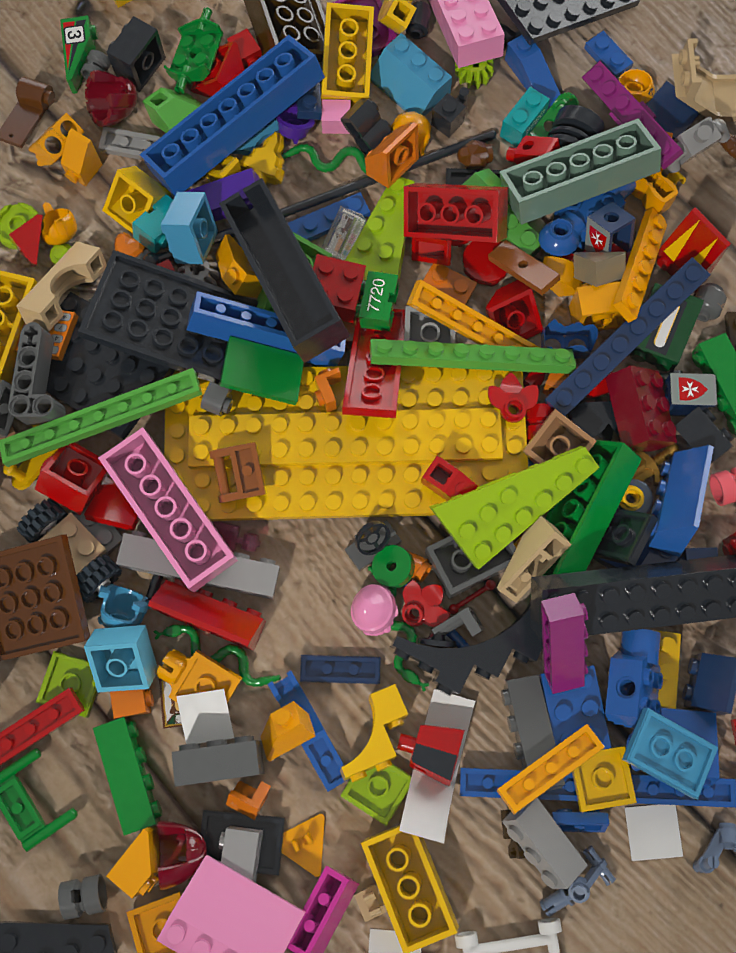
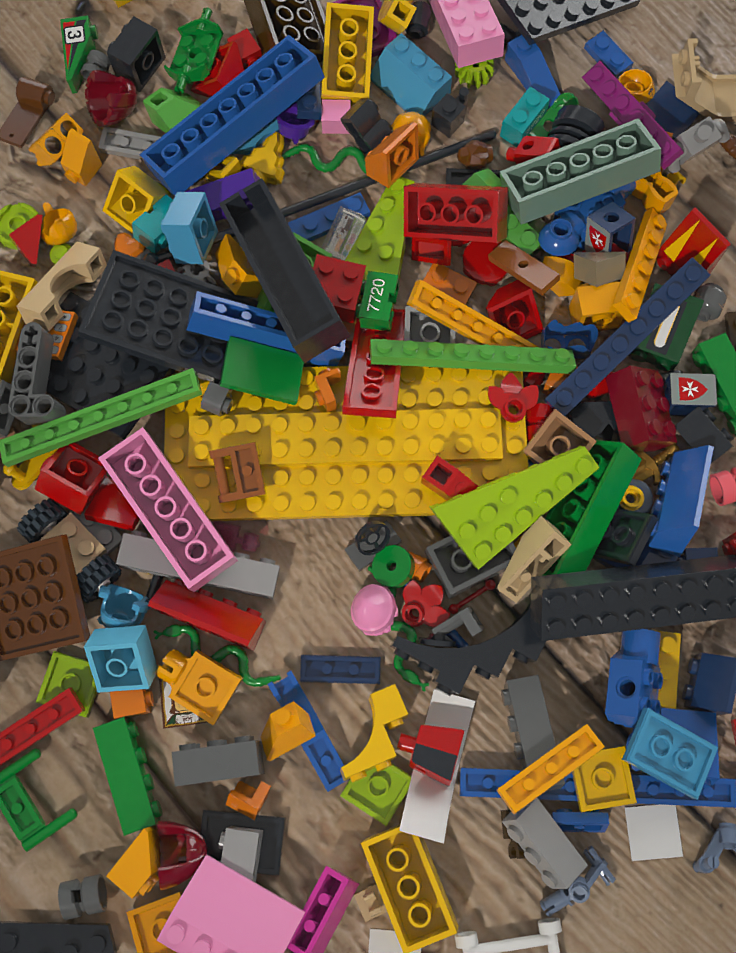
(205, 716): white sticker -> none
(305, 844): light orange piece -> none
(564, 642): magenta brick -> none
(575, 708): blue brick -> none

